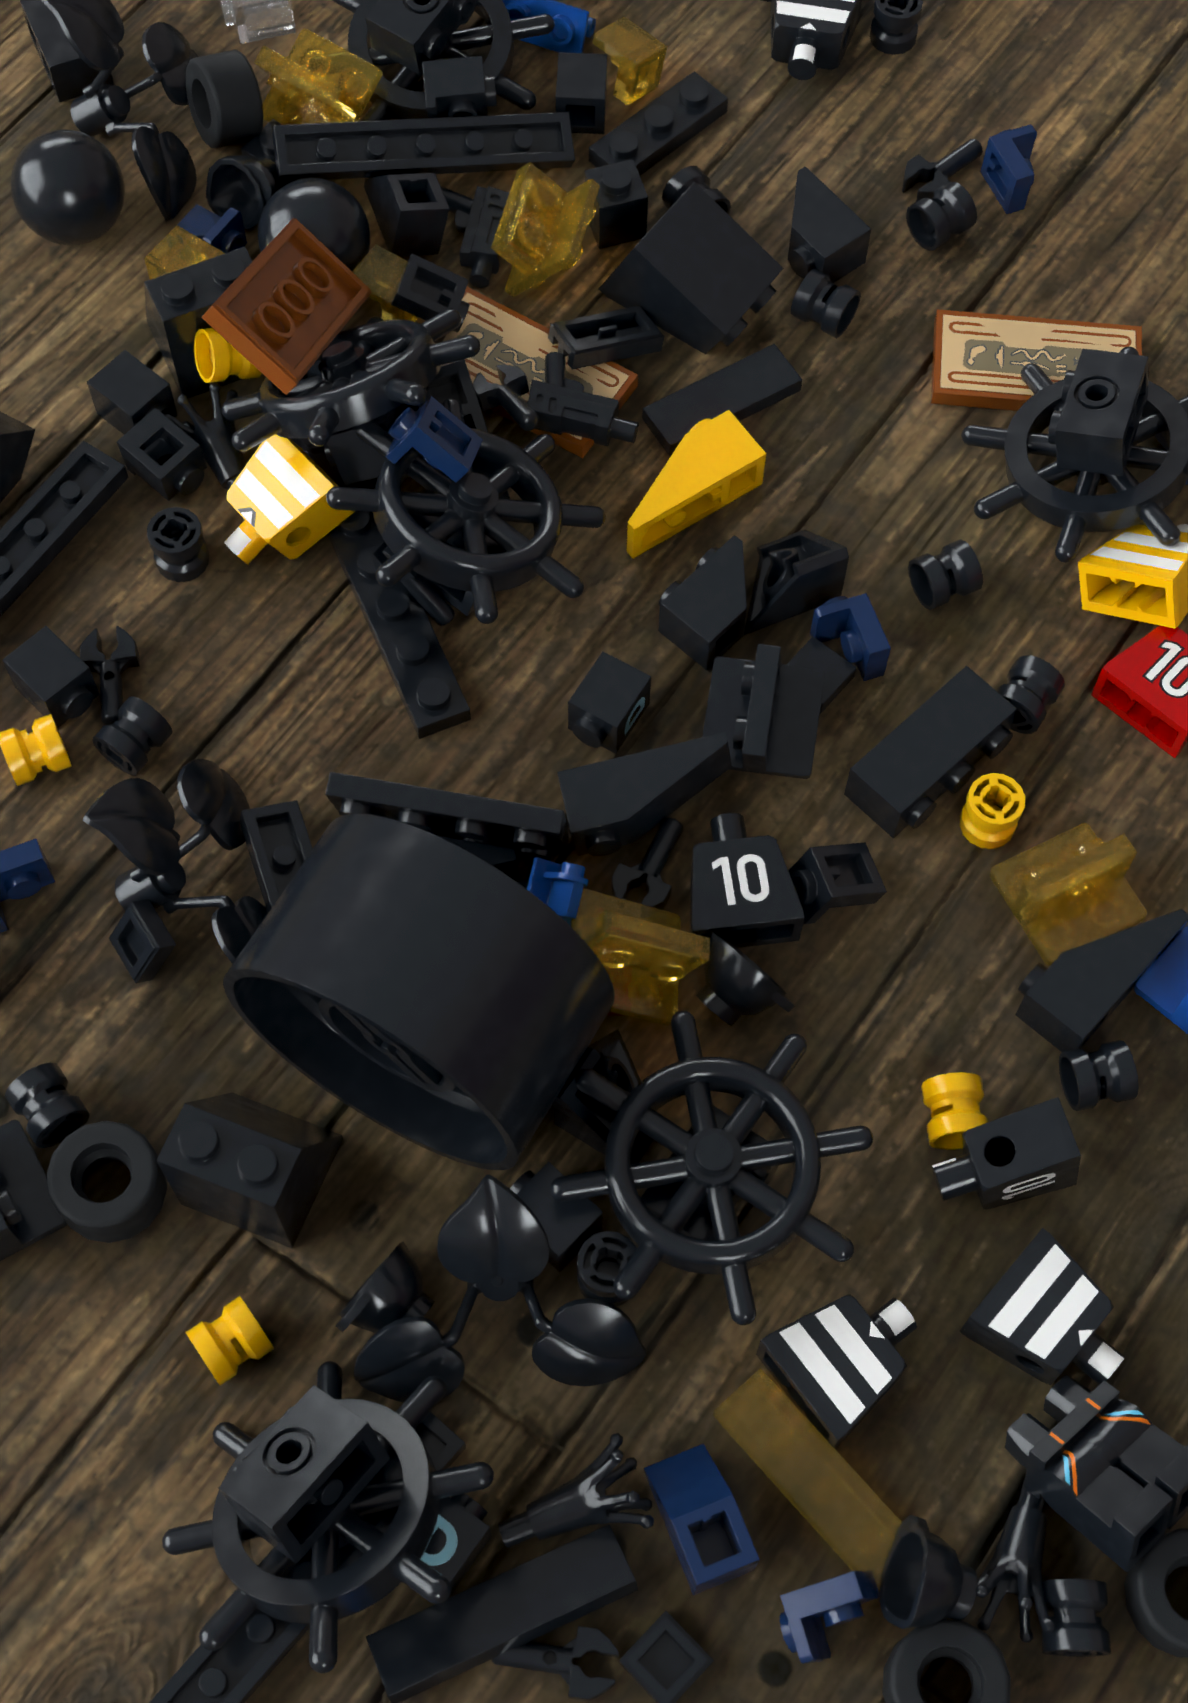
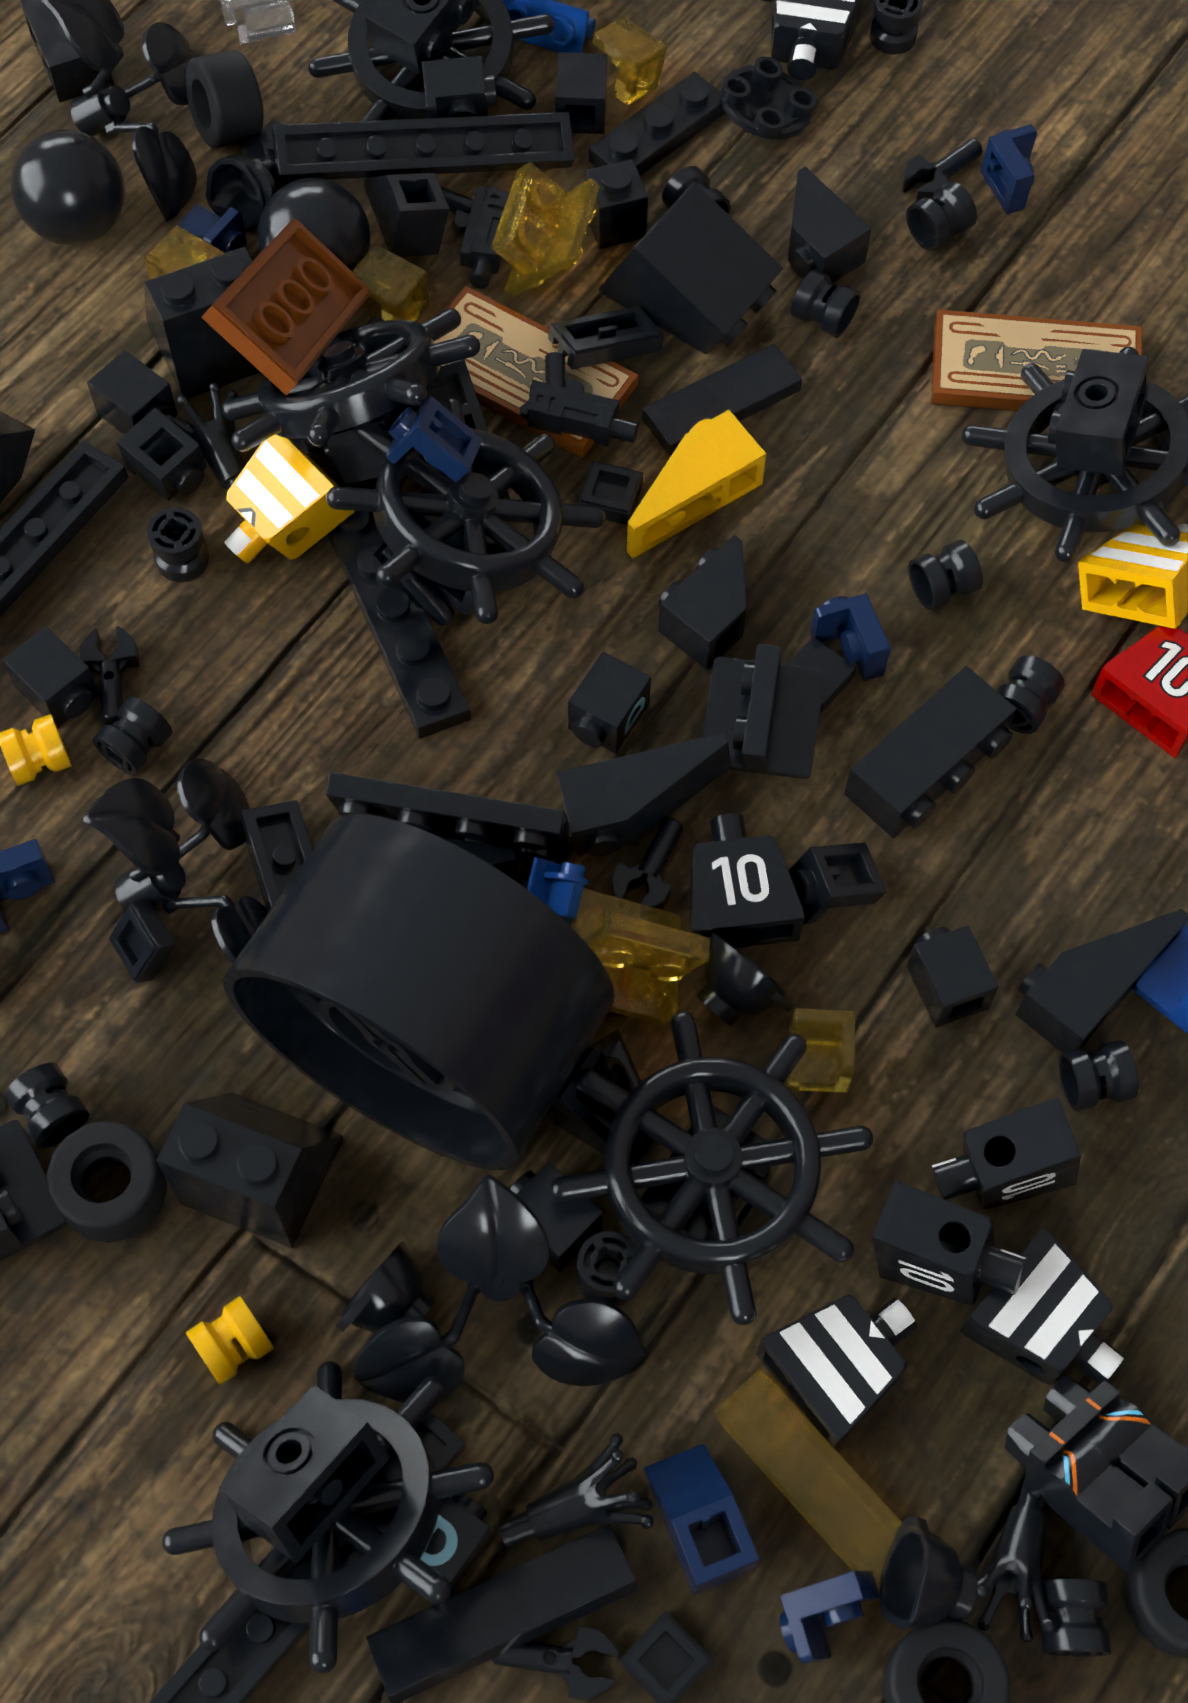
(219, 359): yellow wheel -> none
(316, 82): clear yellow bracket -> none
(429, 290): black bracket -> none
(507, 395): black bar -> none
(613, 490): none -> black tile
(767, 100): none -> black dish
(795, 578): black slope -> none
(829, 1051): none -> clear yellow panel
(941, 1247): none -> black torso
(951, 974): none -> black brick
(953, 1107): yellow wheel -> none
(984, 821): yellow wheel -> none
(1070, 890): clear yellow bracket -> none

